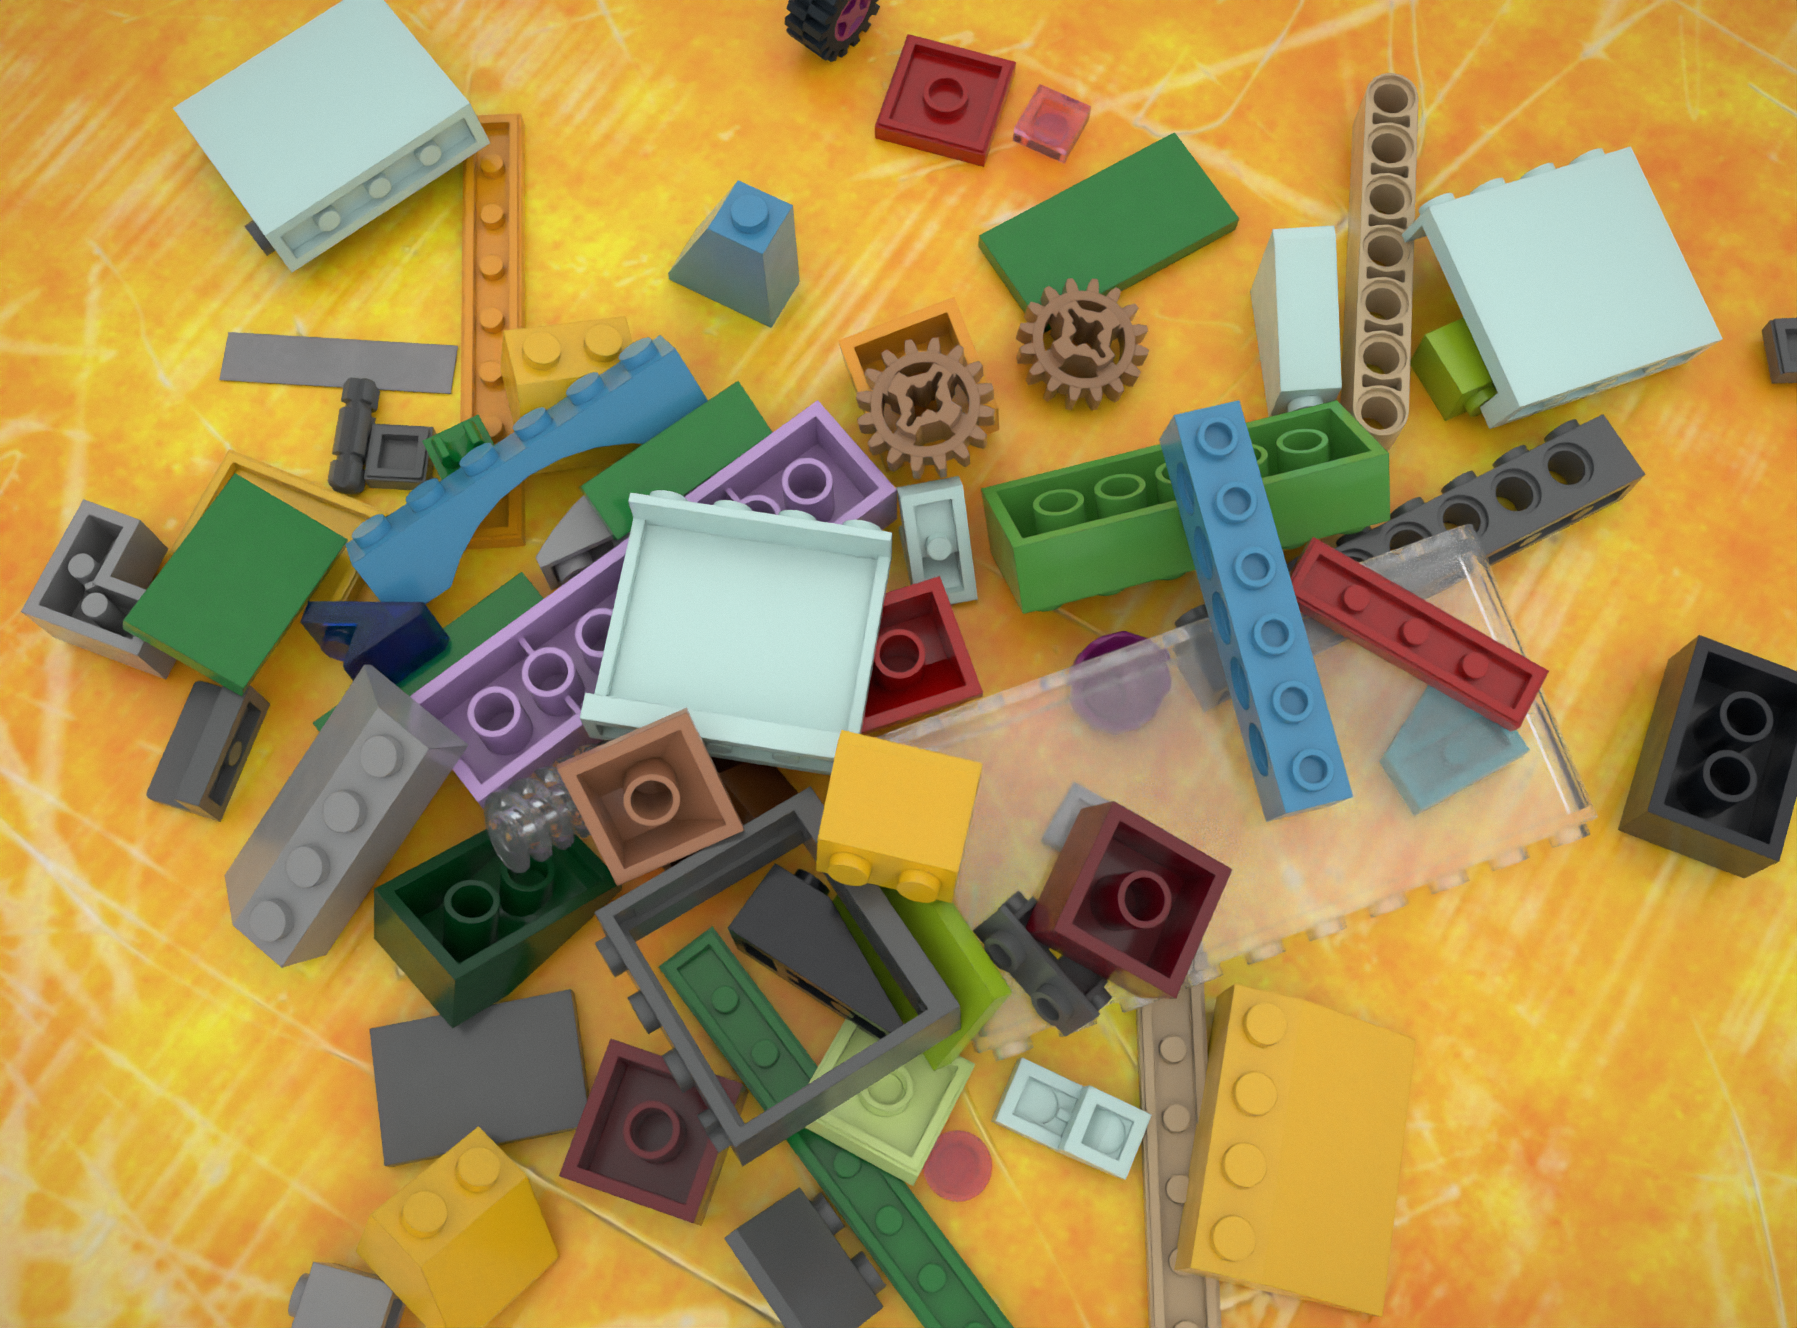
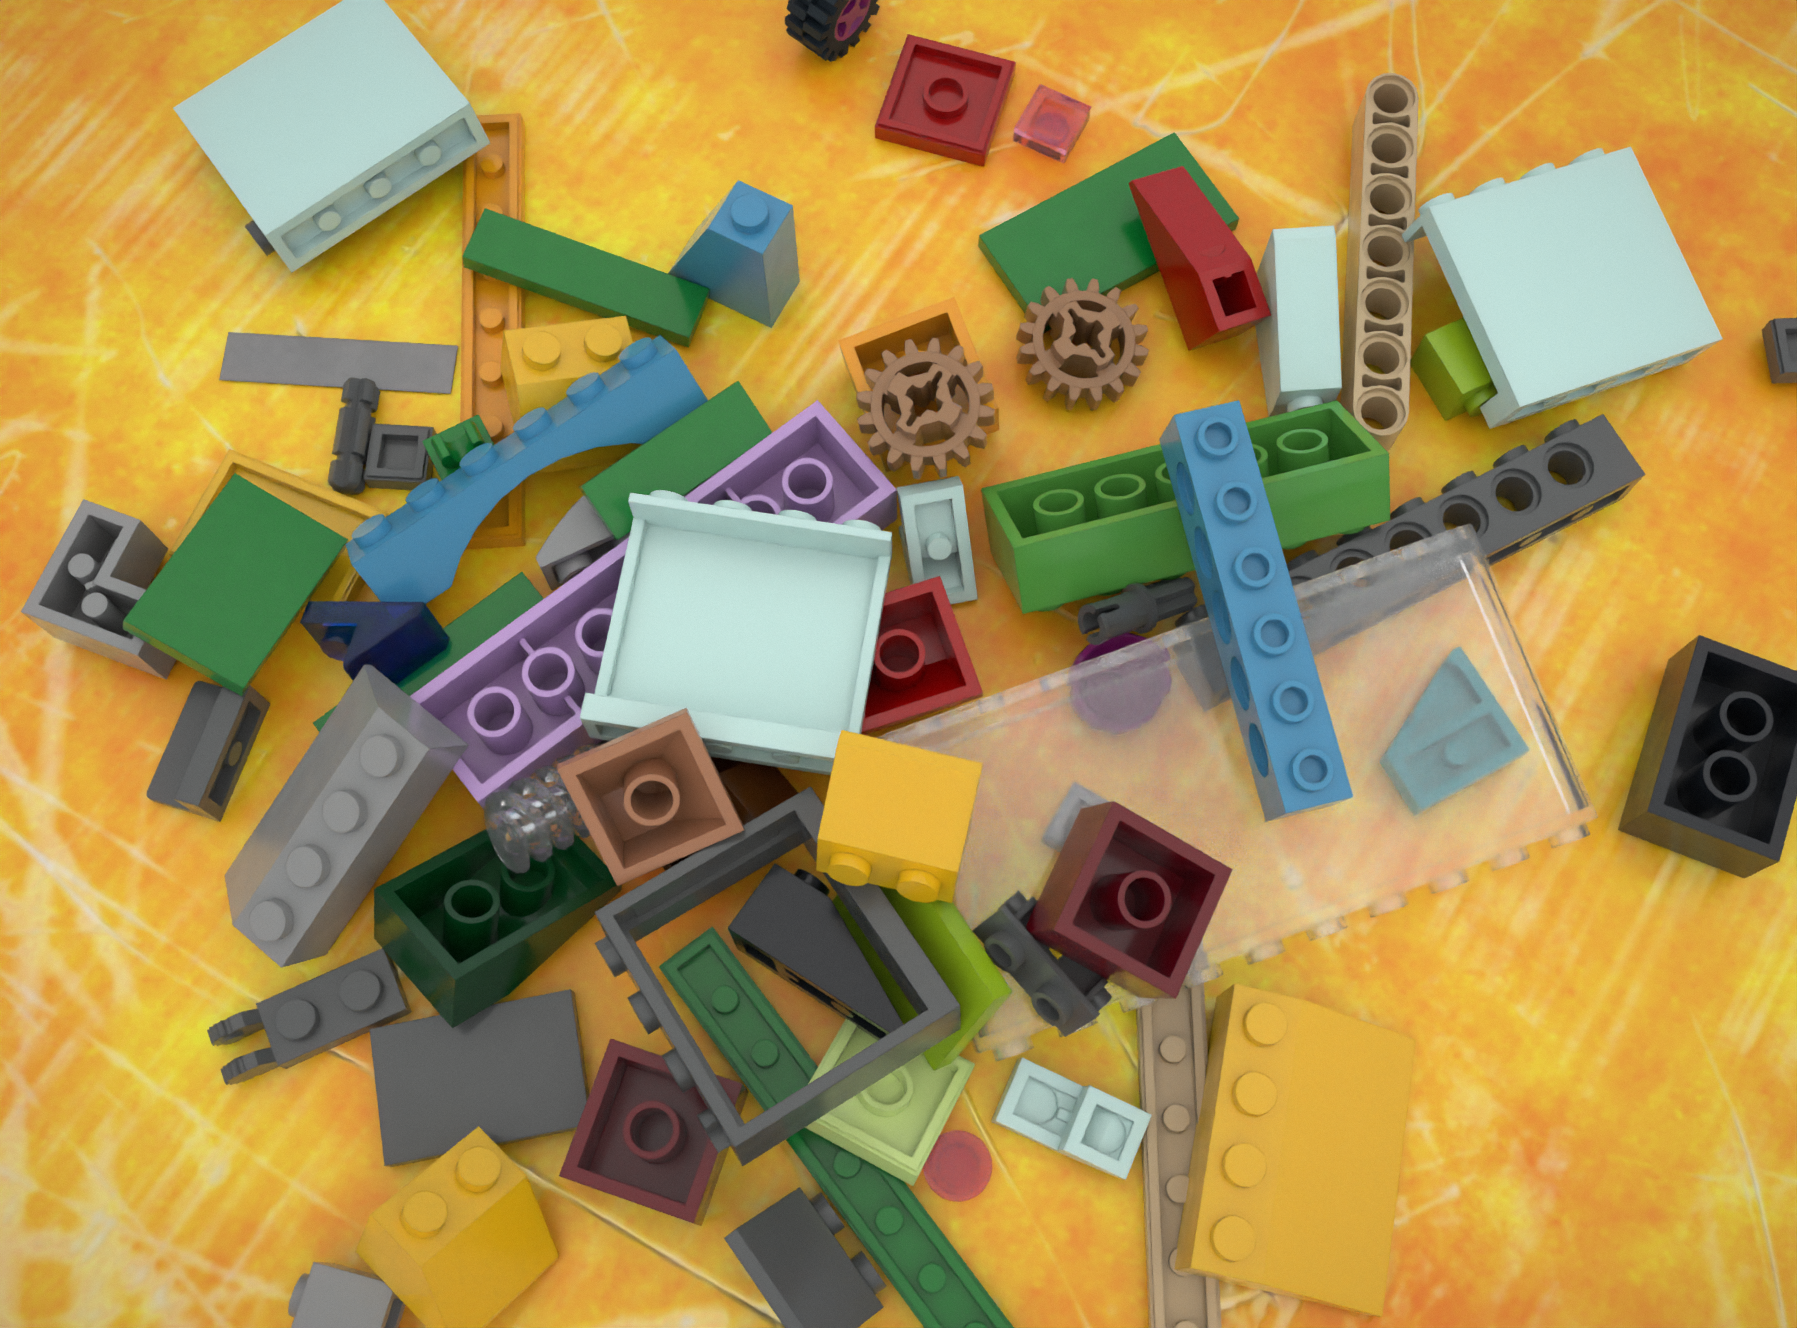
(315, 1016): none -> dark grey hinge
(585, 277): none -> green tile
(1136, 609): none -> dark grey axle
(1199, 259): none -> red slope
(1415, 635): red tile -> none

